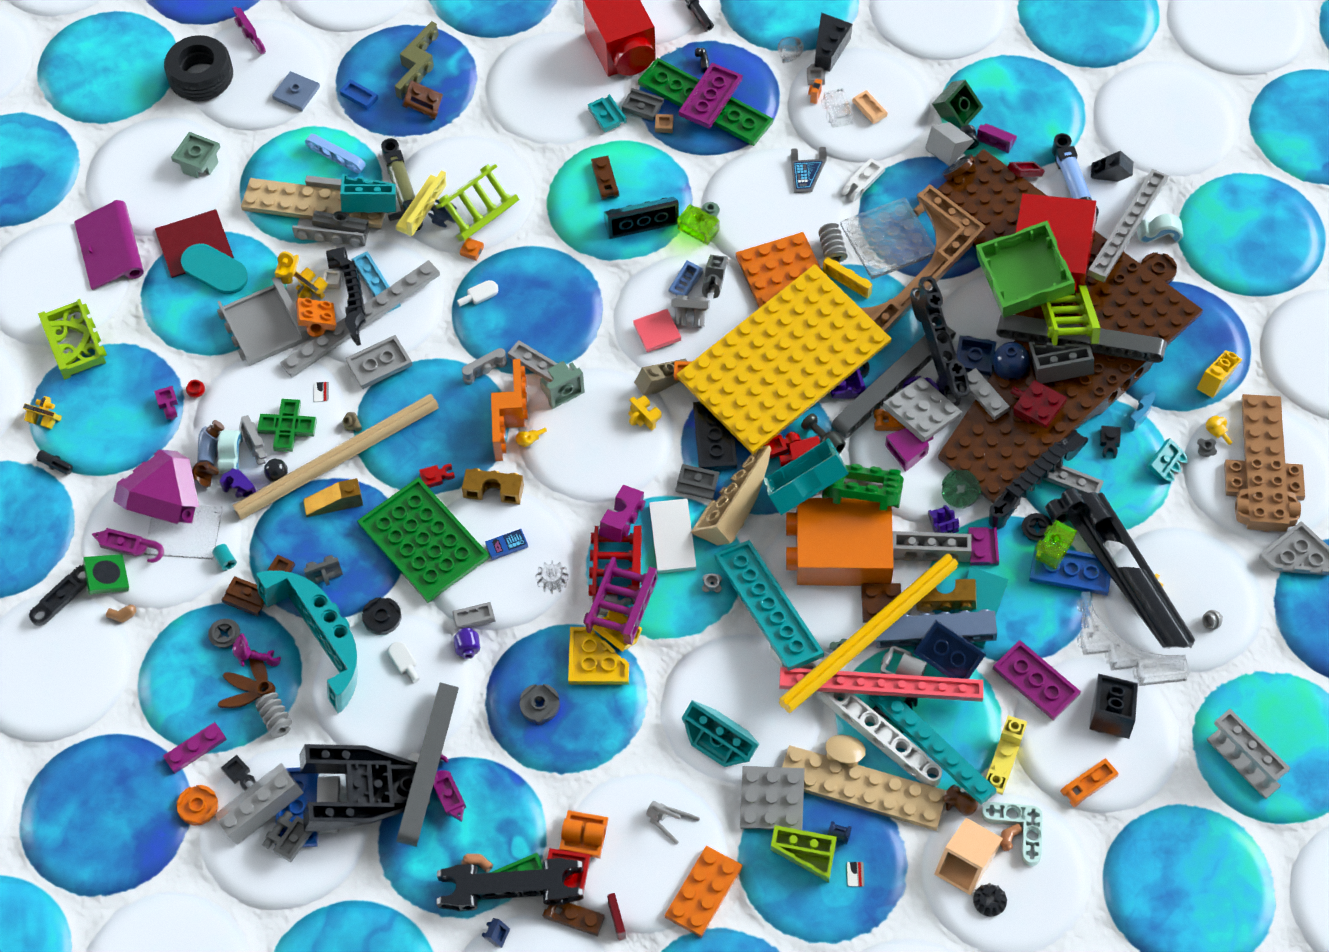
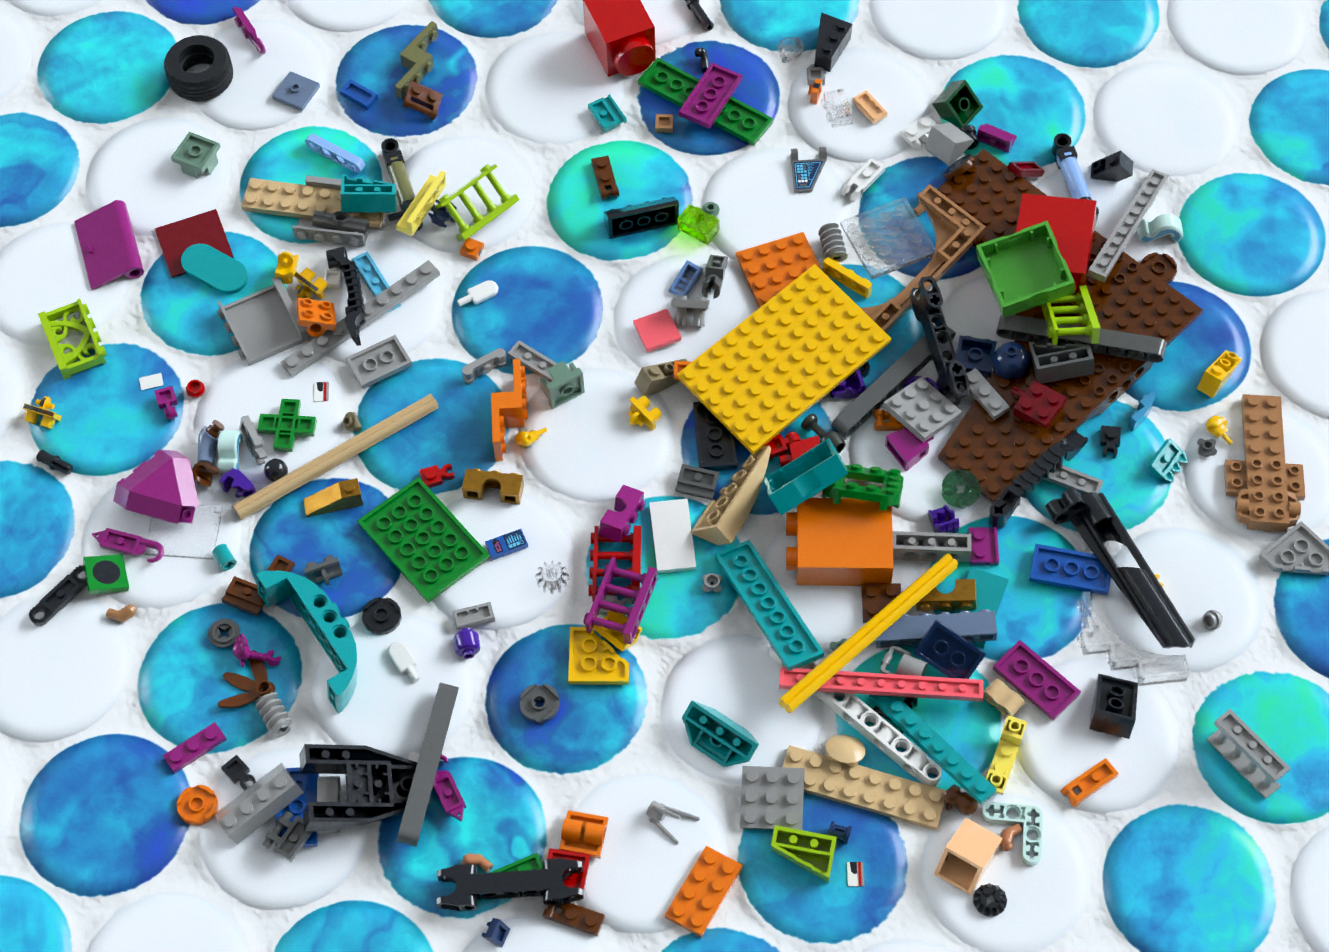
(151, 381): none -> white sticker
(616, 916): dark red tile -> none
(642, 104): dark grey plate -> none
(918, 132): none -> white plate
(1003, 698): none -> tan axle
(1029, 523): black gear -> none
(1052, 553): clear neon green brick -> none

